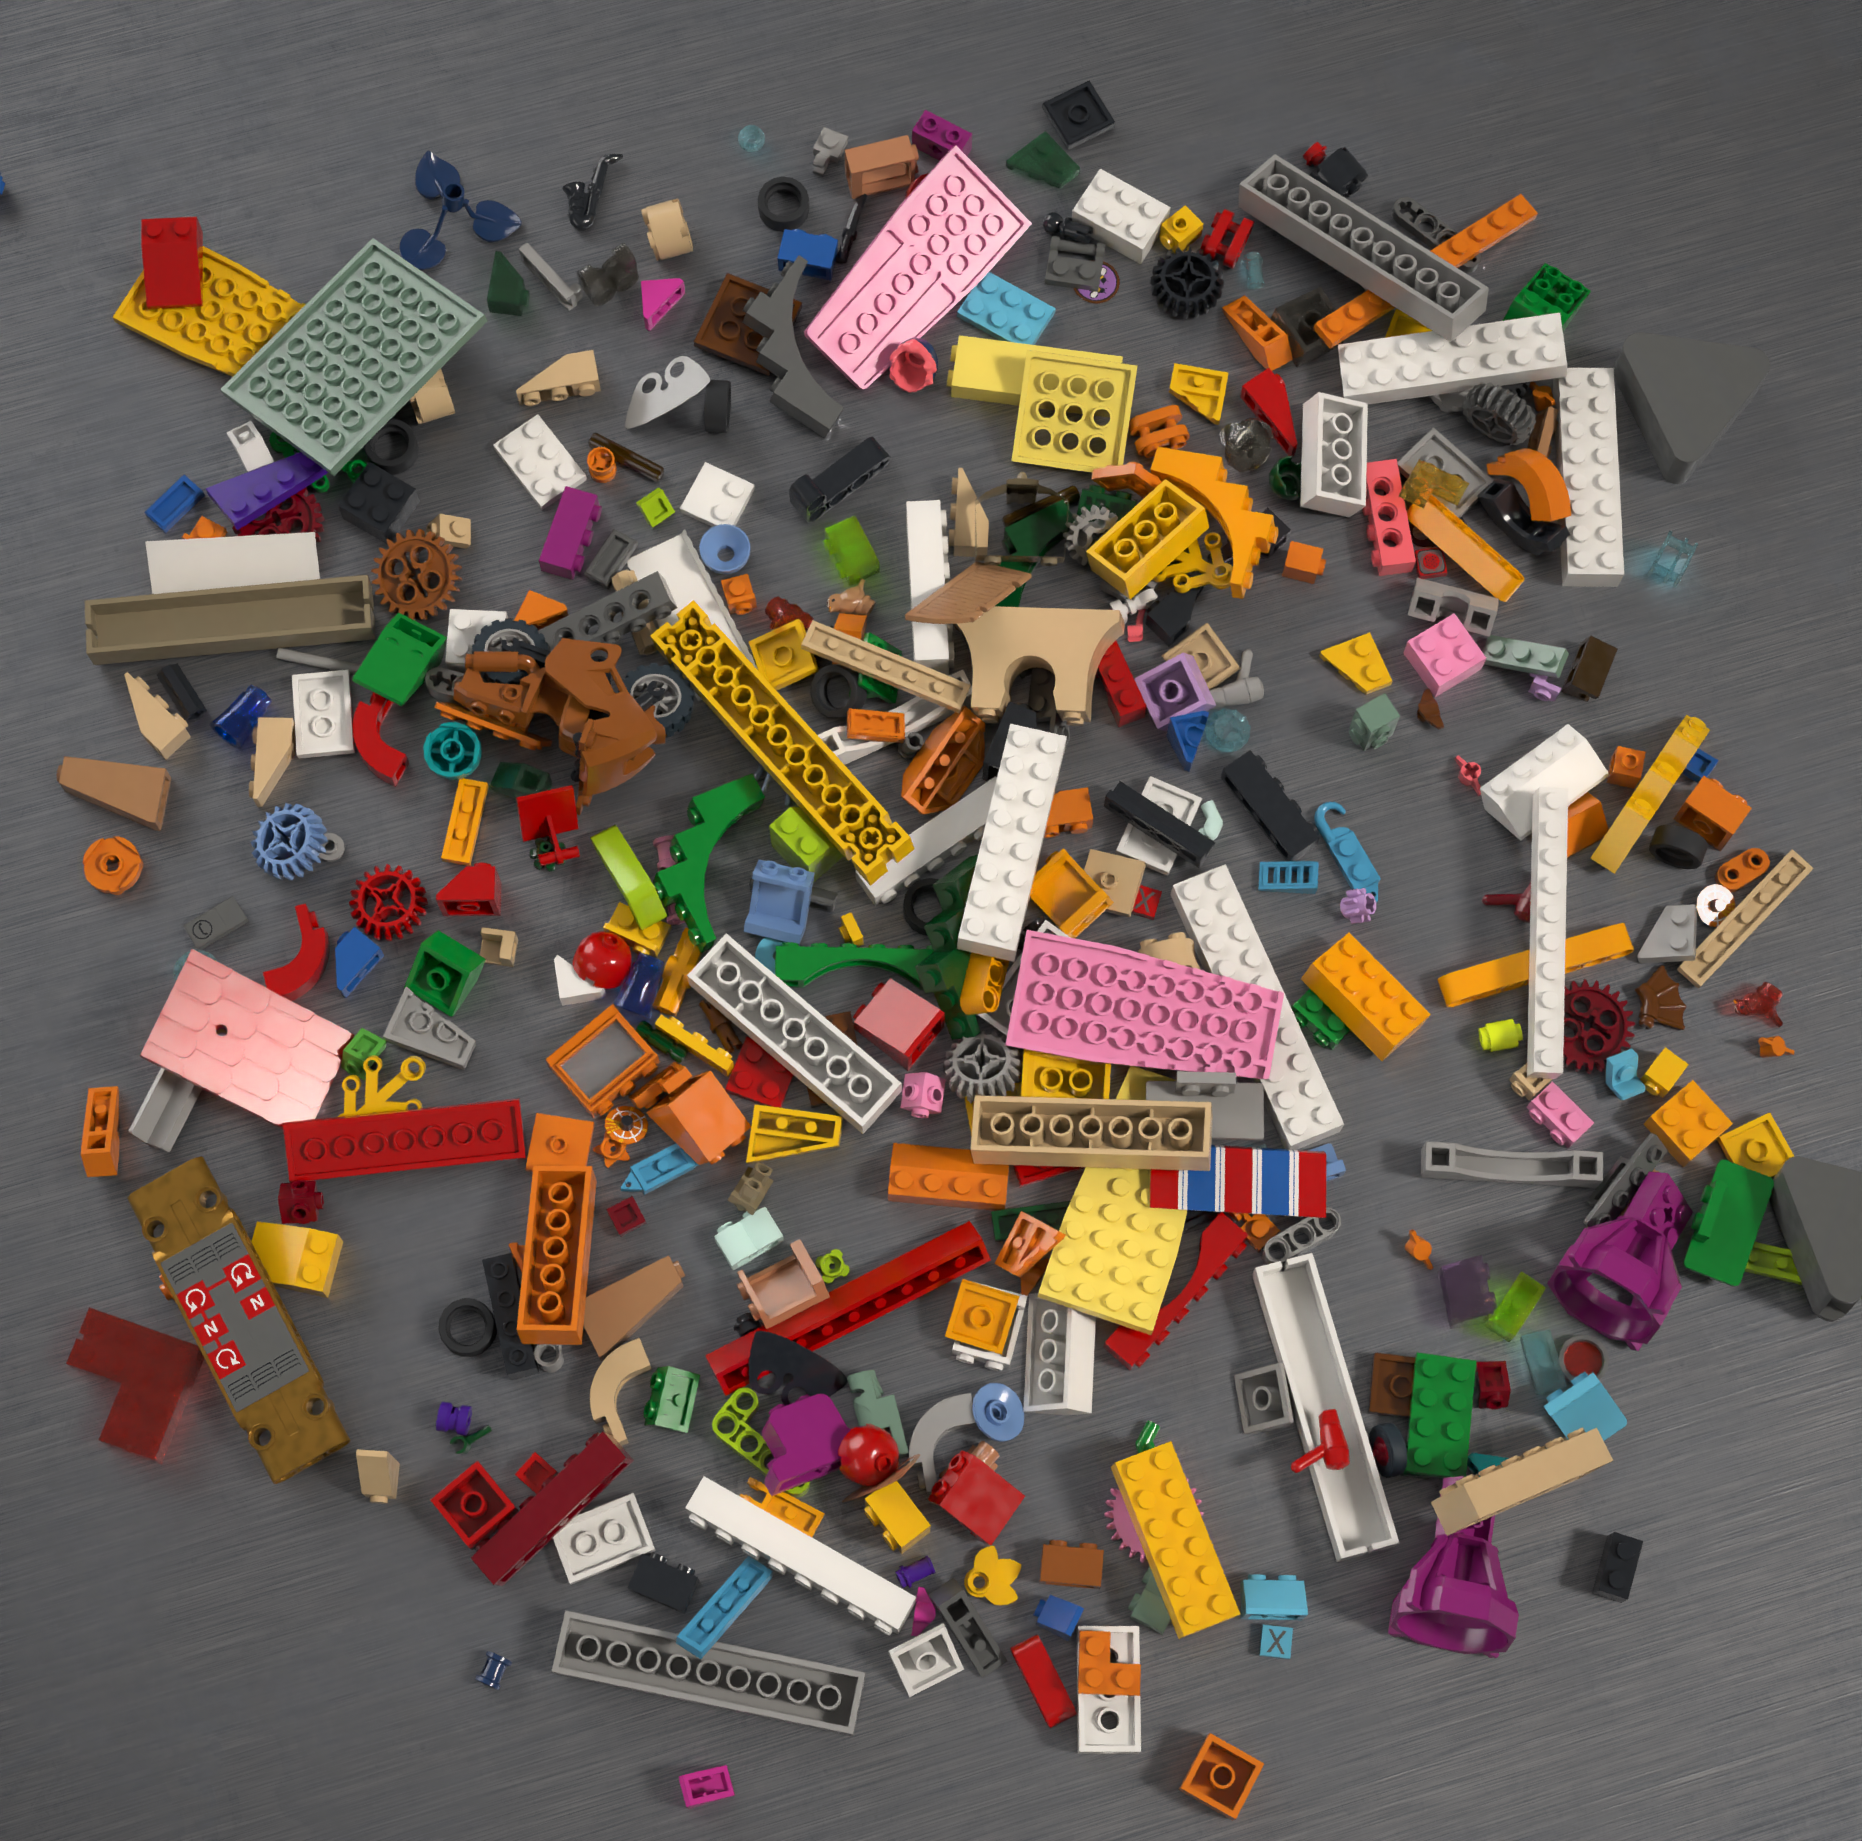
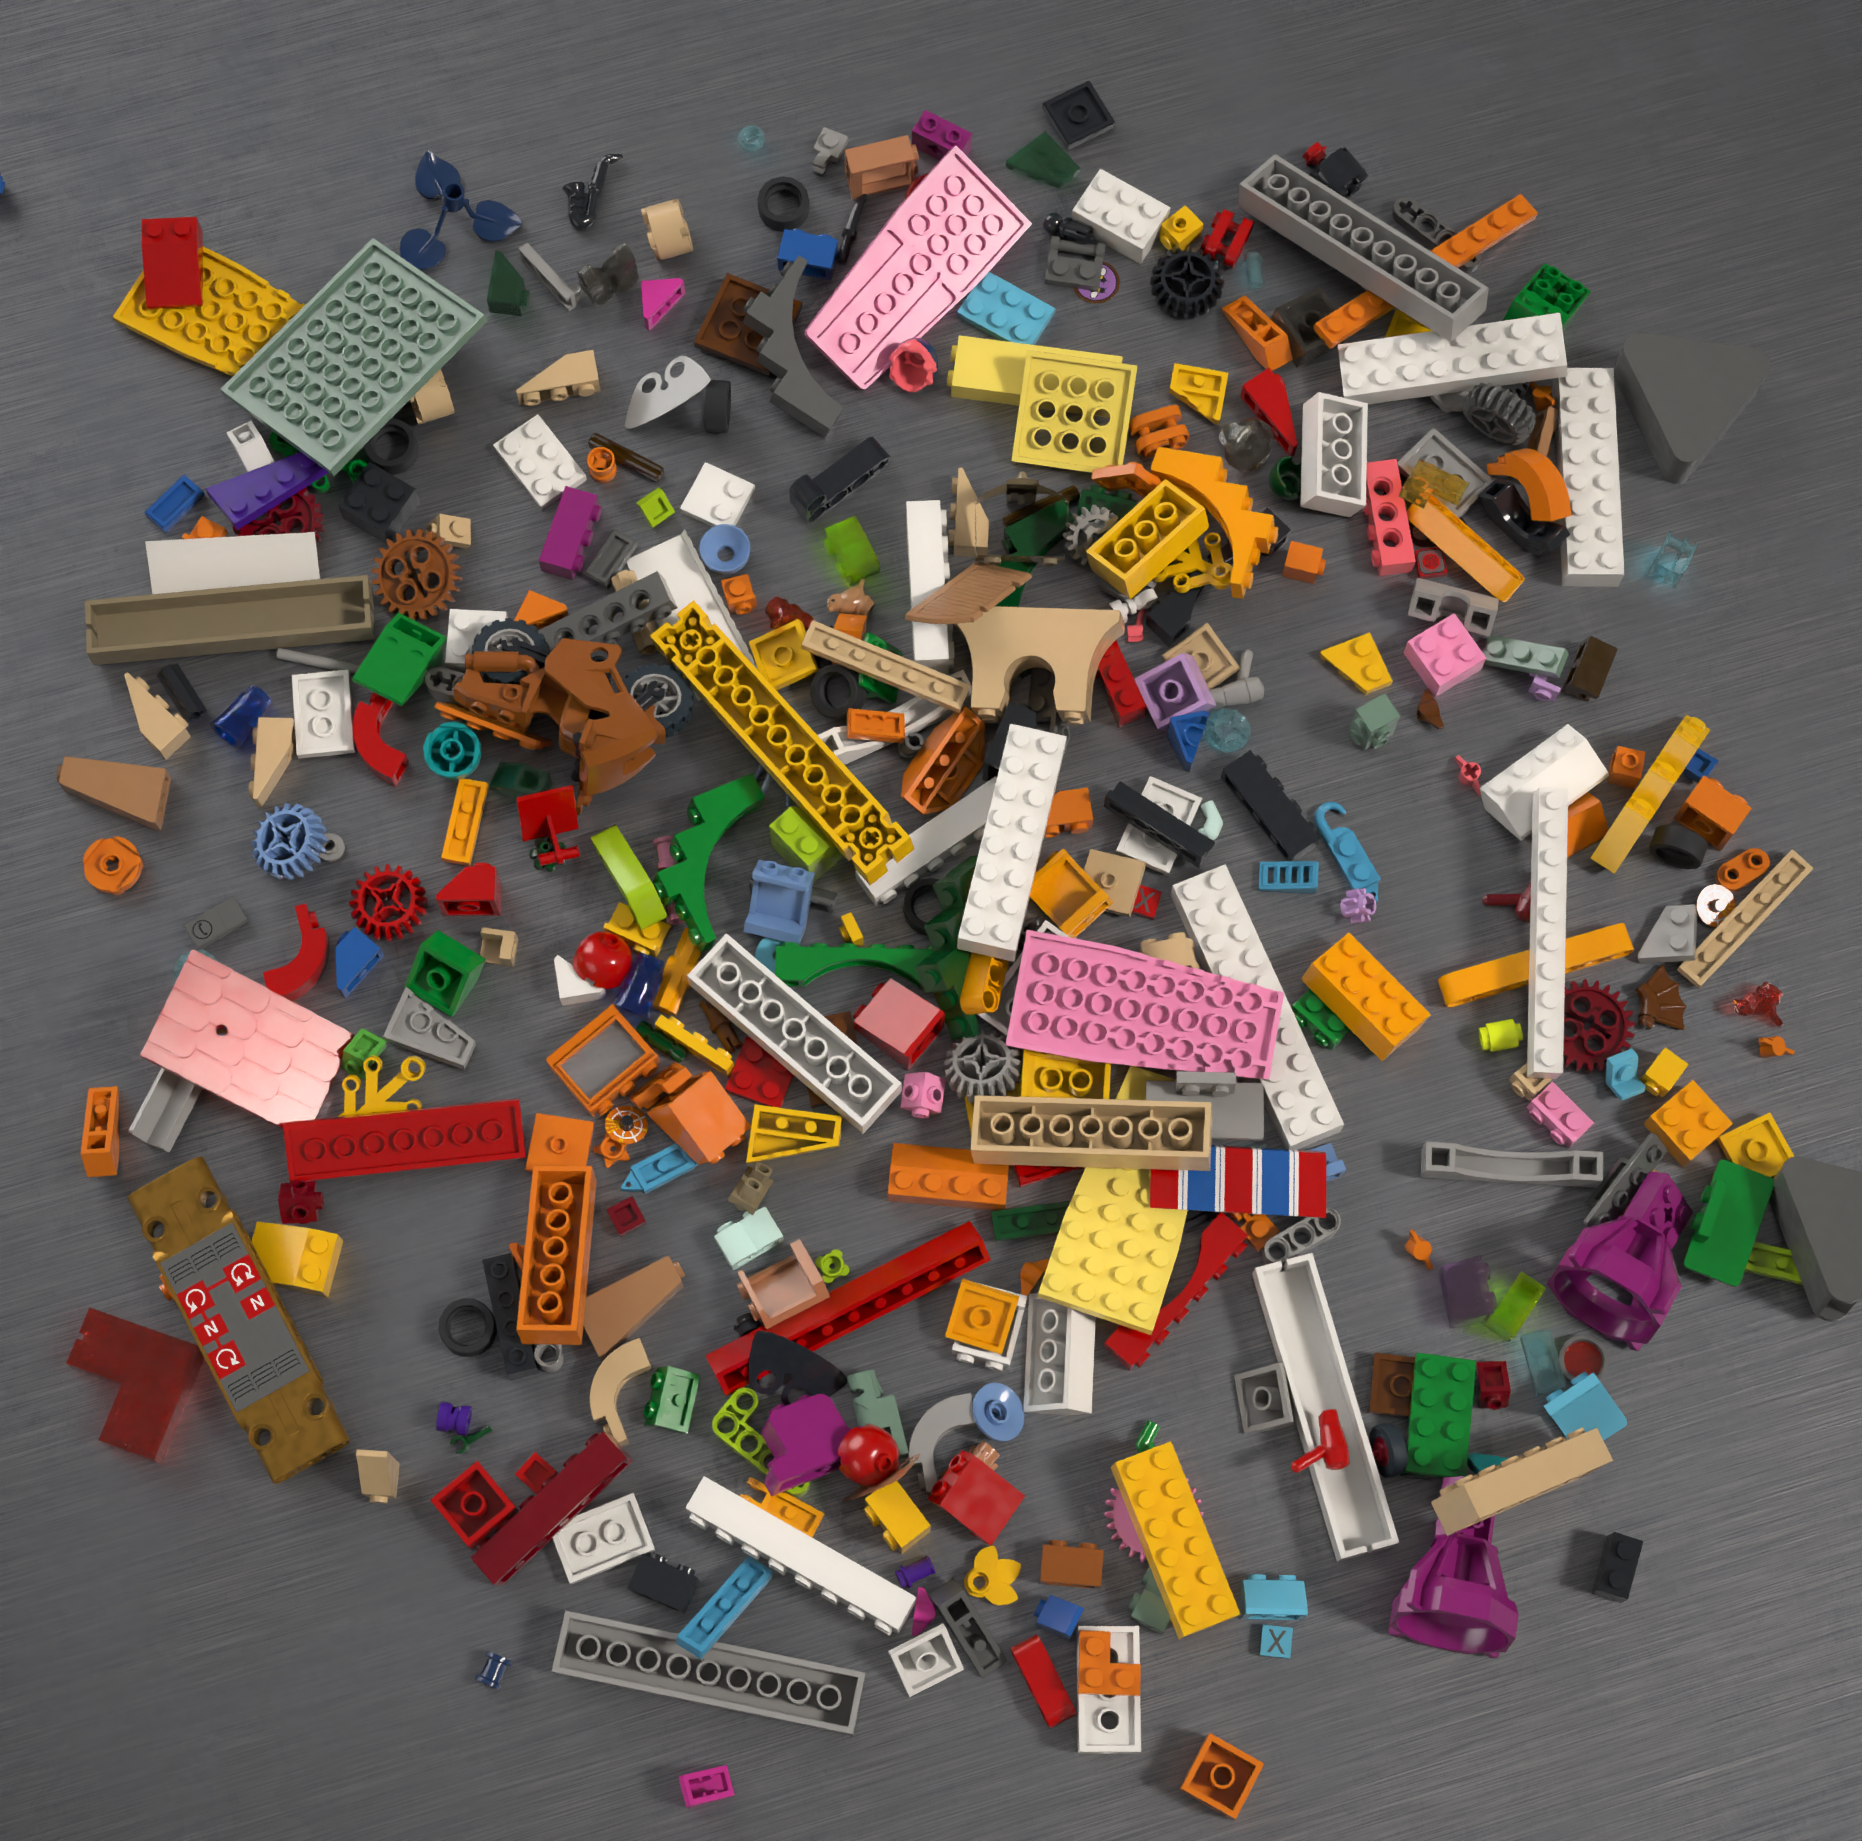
(1027, 1244): orange wing -> none

